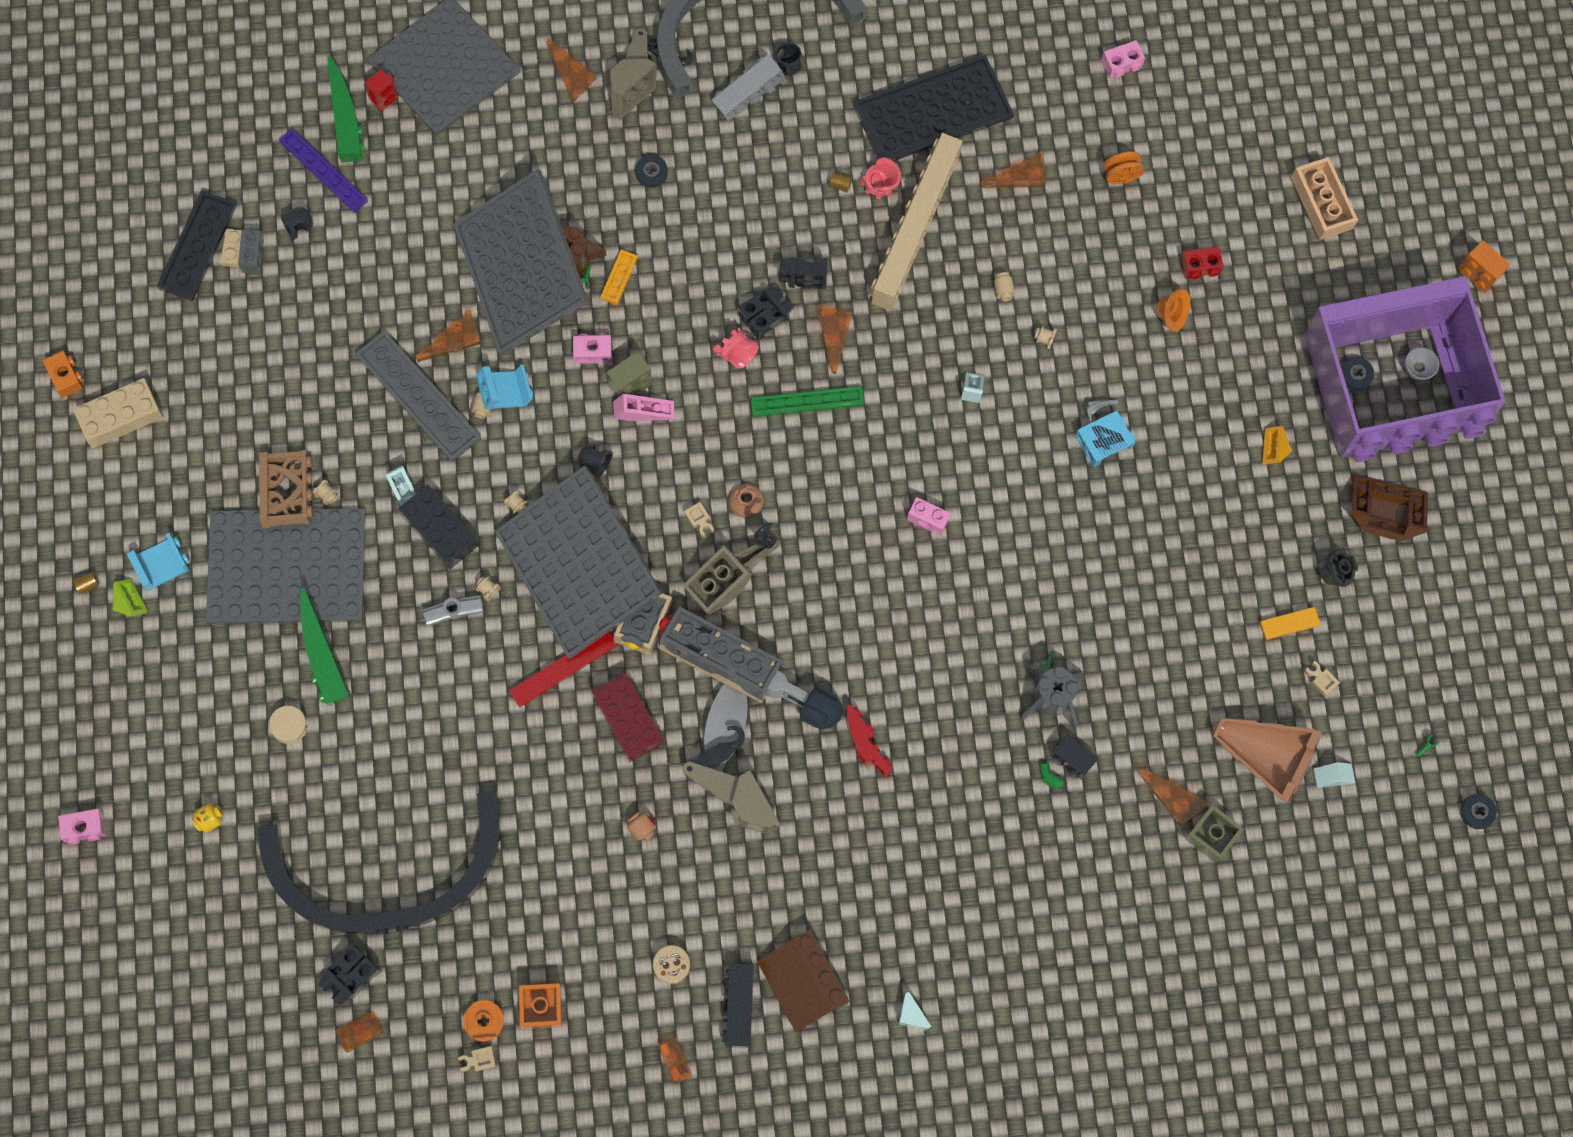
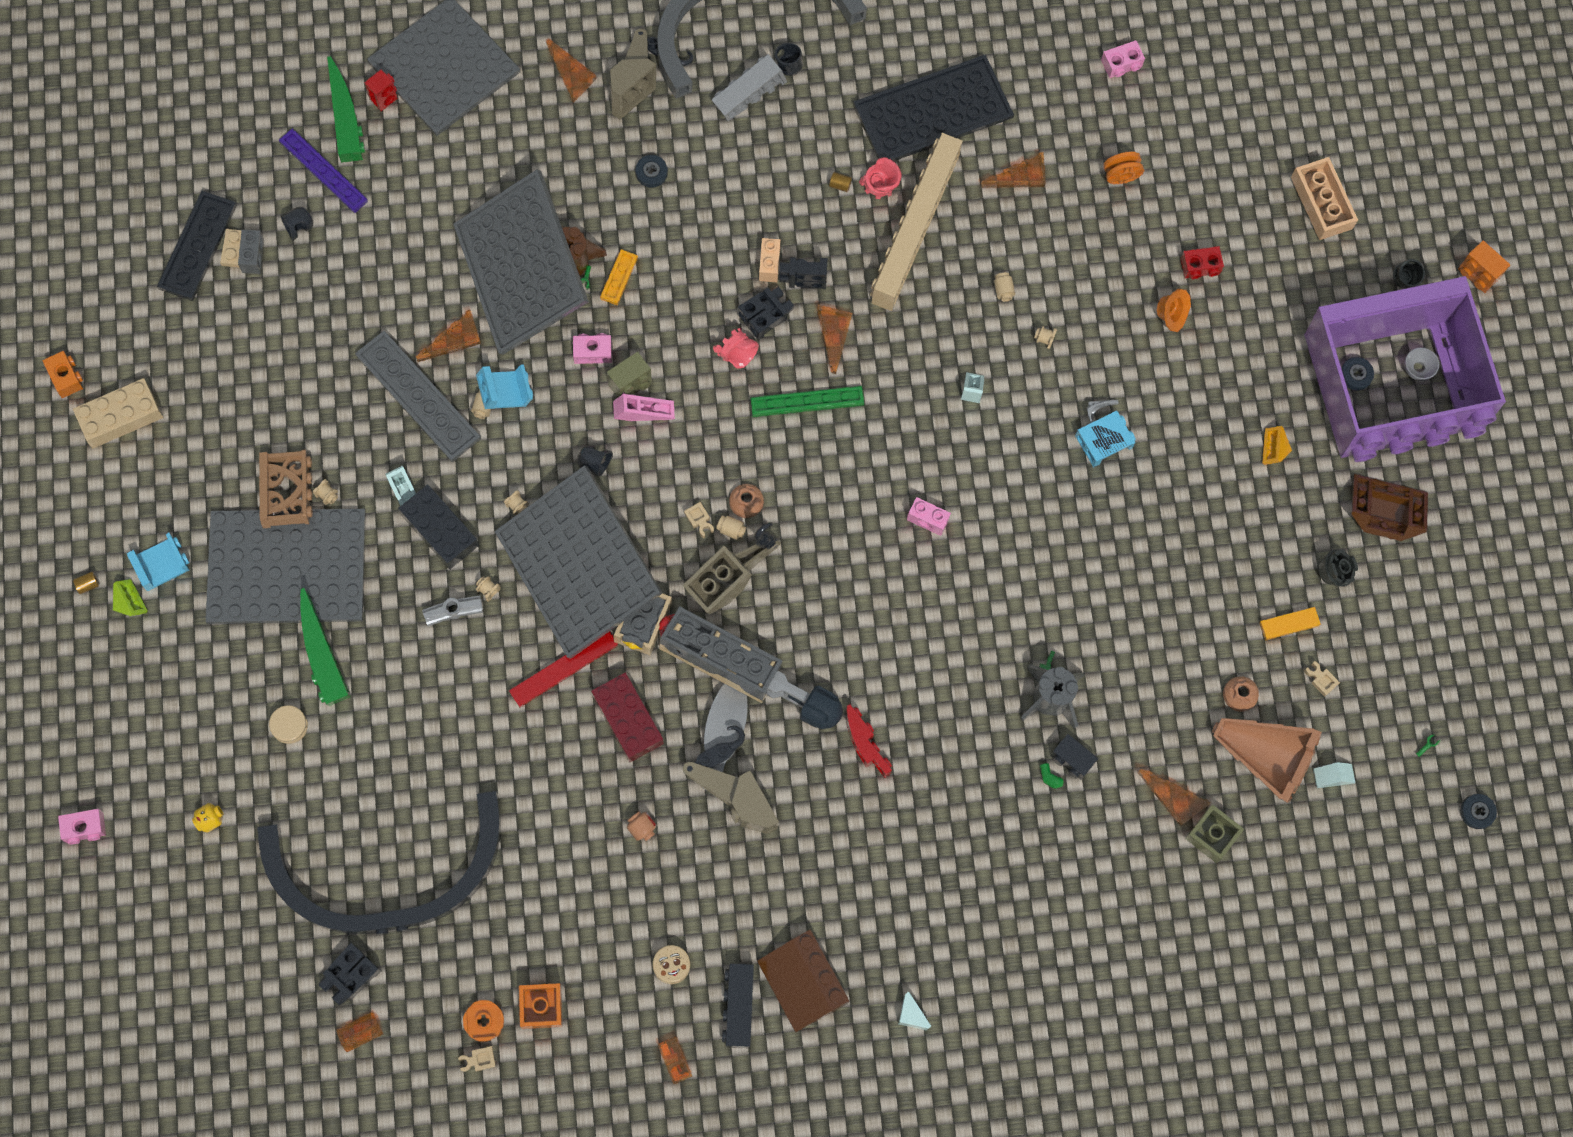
(731, 527): none -> tan brick
(769, 260): none -> light nougat brick
(1236, 701): none -> nougat piece
(1408, 274): none -> pearl dark grey helmet

